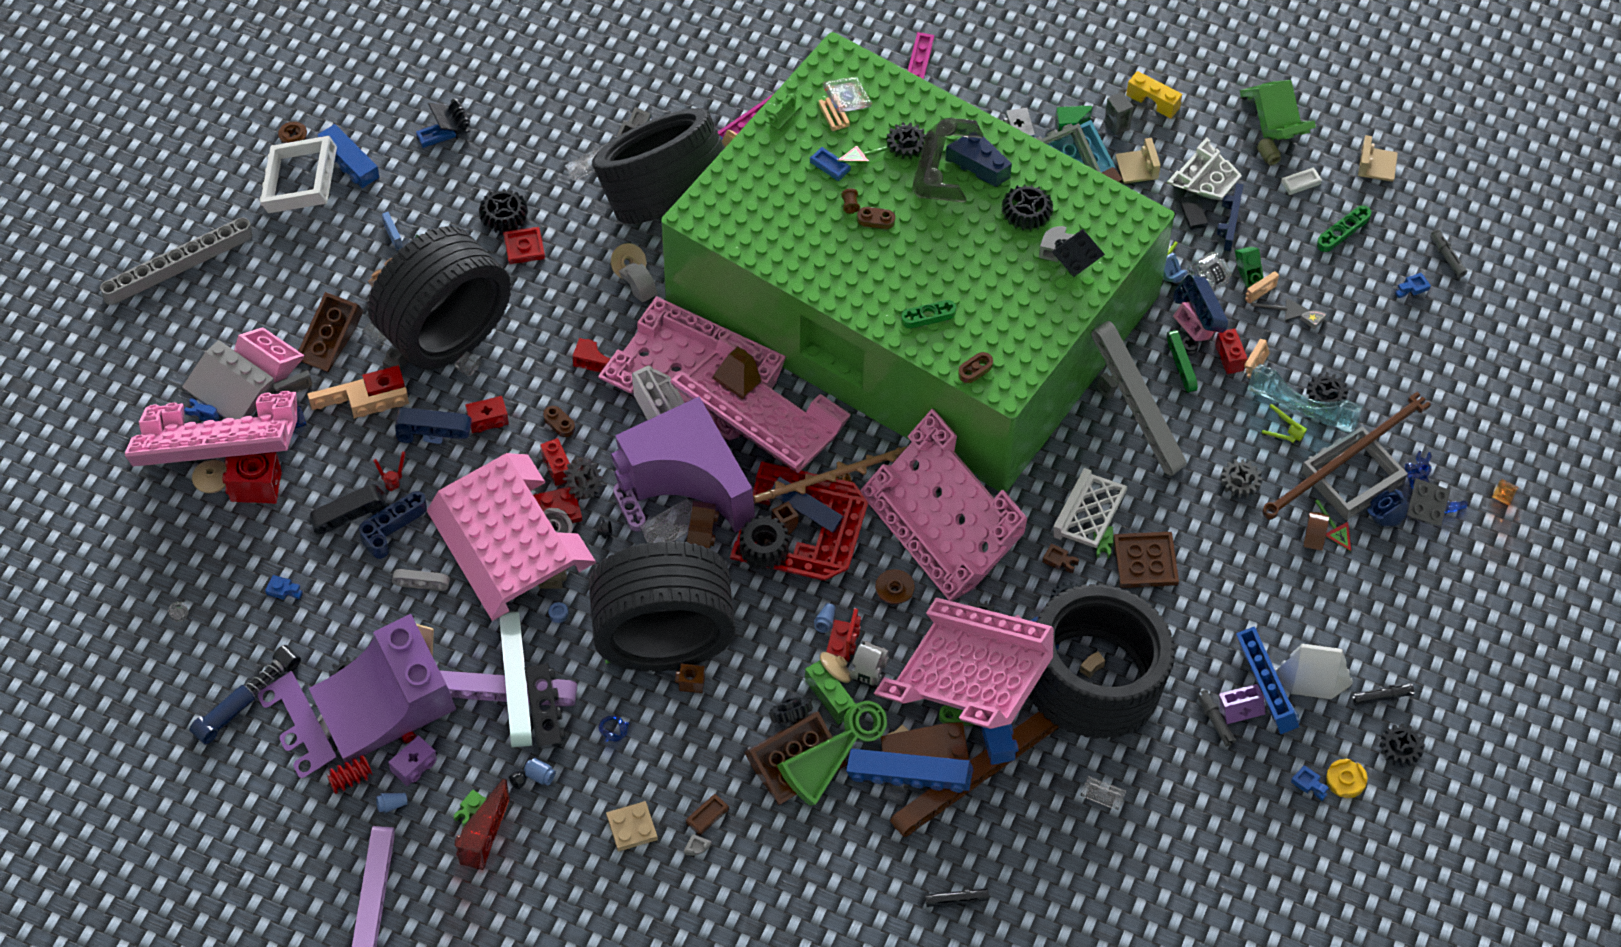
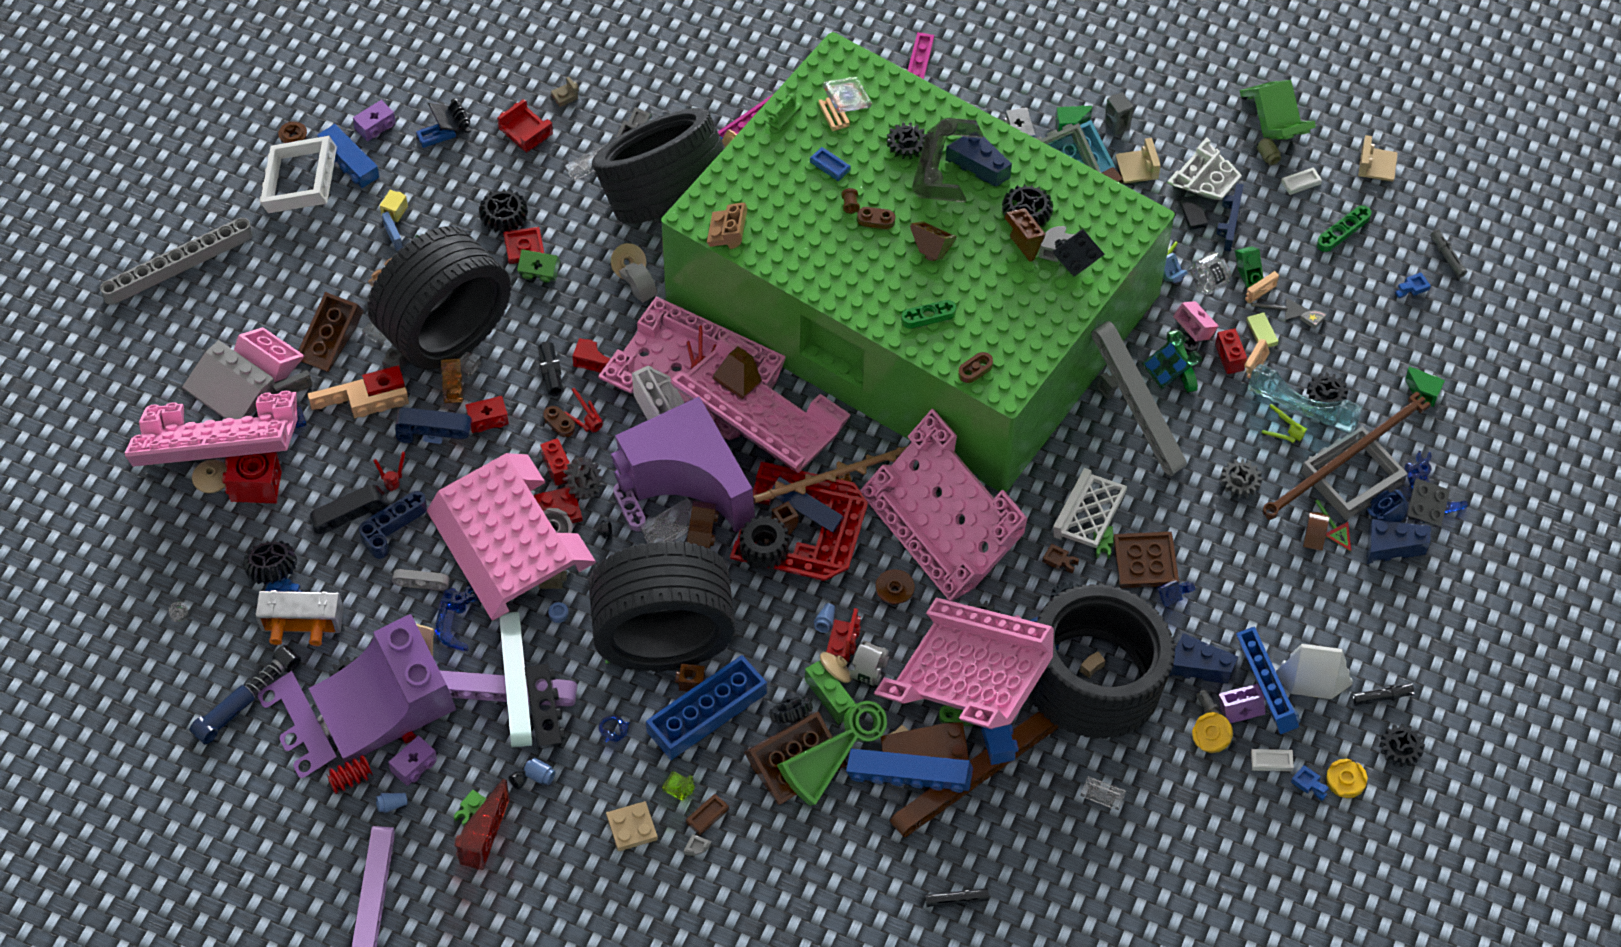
(204, 412): blue plate -> none
(270, 562): none -> black gear
(299, 612): none -> flat silver piece
(374, 120): none -> medium lavender brick
(395, 204): none -> light yellow brick
(450, 604): none -> clear blue piece
(452, 381): none -> clear orange brick
(524, 126): none -> red panel
(532, 259): none -> bright green brick
(550, 369): none -> black piece
(566, 93): none -> dark tan bracket
(592, 420): none -> red plant
(679, 785): none -> clear neon green bracket
(700, 357): none -> red plant
(706, 707): none -> blue brick
(728, 226): none -> medium nougat brick
(856, 155): piece -> none
(931, 240): none -> reddish brown slope
(1025, 232): none -> reddish brown bracket
(1166, 98): yellow arch -> none
(1169, 362): none -> clear green flag
(1172, 591): none -> clear blue plate
(1200, 294): dark blue beam -> none
(1202, 661): none -> dark blue wedge
(1212, 732): none -> yellow tile
(1262, 329): none -> yellowish green tile
(1272, 760): none -> white tile
(1396, 539): none -> dark blue wedge
(1425, 384): none -> green slope
(1505, 492): clear orange tile -> none

